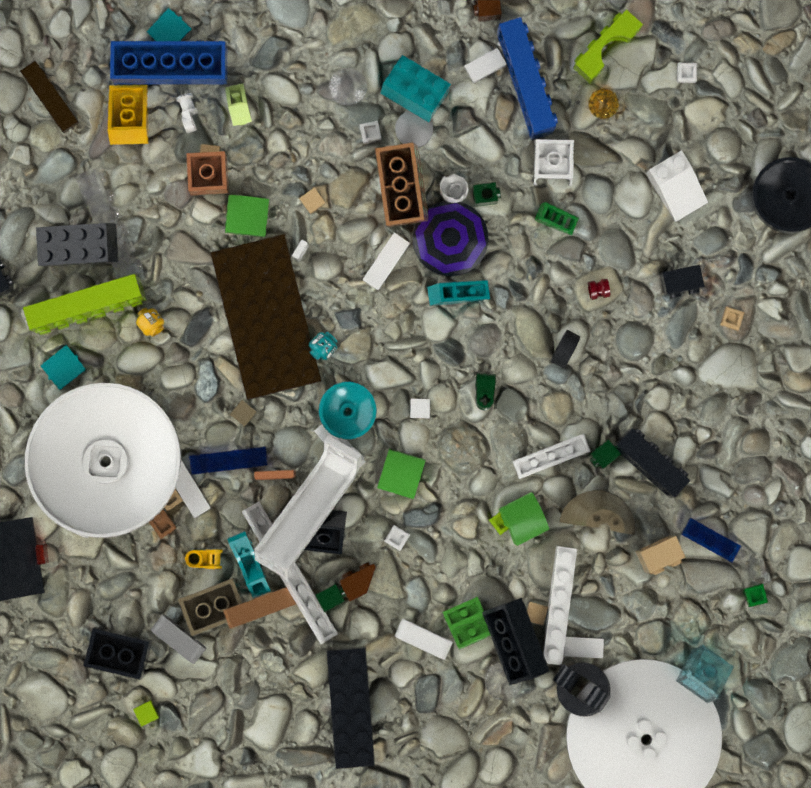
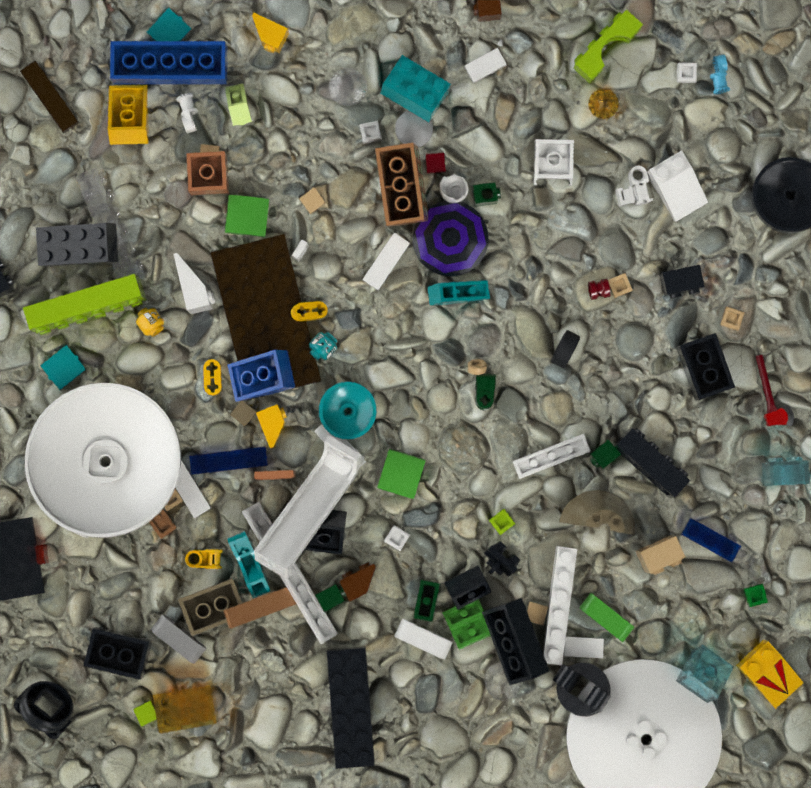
(39, 719): none -> black piece
(186, 708): none -> clear yellow piece
(195, 293): none -> white slope
(217, 377): none -> yellow beam
(261, 375): none -> blue slope
(270, 33): none -> yellow slope
(272, 423): none -> yellow slope
(308, 307): none -> yellow beam
(420, 408): white tile -> none
(426, 600): none -> dark green brick
(435, 163): none -> dark red tile
(467, 587): none -> black brick
(477, 366): none -> tan tile
(500, 563): none -> black hips
(524, 518): bright green slope -> none
(526, 78): blue brick -> none
(554, 224): green slope -> none
(606, 617): none -> bright green beam
(620, 285): none -> tan plate
(636, 193): none -> white piece
(705, 367): none -> black brick
(719, 78): none -> medium azure connector
(769, 673): none -> yellow slope
(774, 416): none -> piece
(787, 472): none -> clear light blue brick

